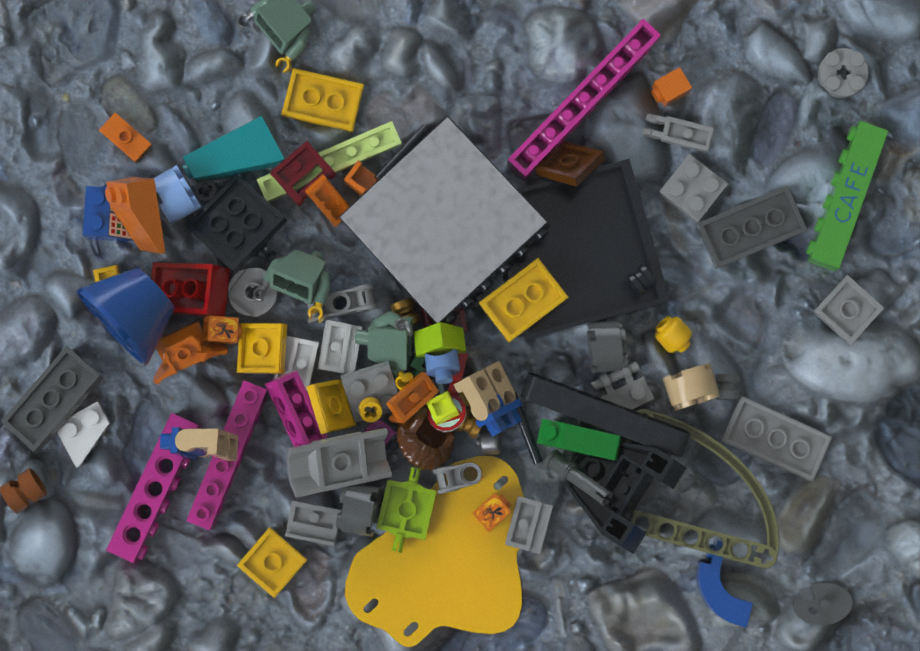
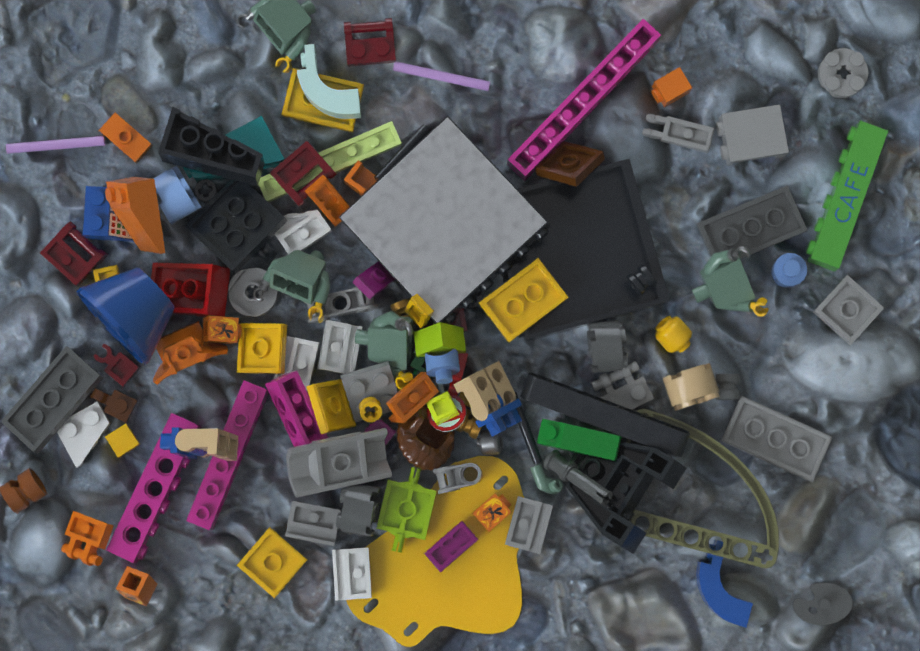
(55, 144): none -> lavender bar
(68, 260): none -> dark red plate
(88, 530): none -> orange plate
(118, 404): none -> reddish brown plate
(119, 366): none -> dark red plate
(122, 440): none -> yellow tile
(136, 586): none -> orange brick
(207, 150): none -> black wedge
(302, 230): none -> white wing
(332, 102): none -> light aqua arch
(352, 573): none -> white plate
(370, 50): none -> dark red plate
(373, 280): none -> magenta plate
(419, 310): none -> yellow tile
(441, 76): none -> lavender bar
(451, 546): none -> magenta plate
(546, 483): none -> sand green arm
(693, 188): light grey plate -> none
(728, 284): none -> sand green torso
(752, 134): none -> light grey panel
(789, 270): none -> medium blue piece

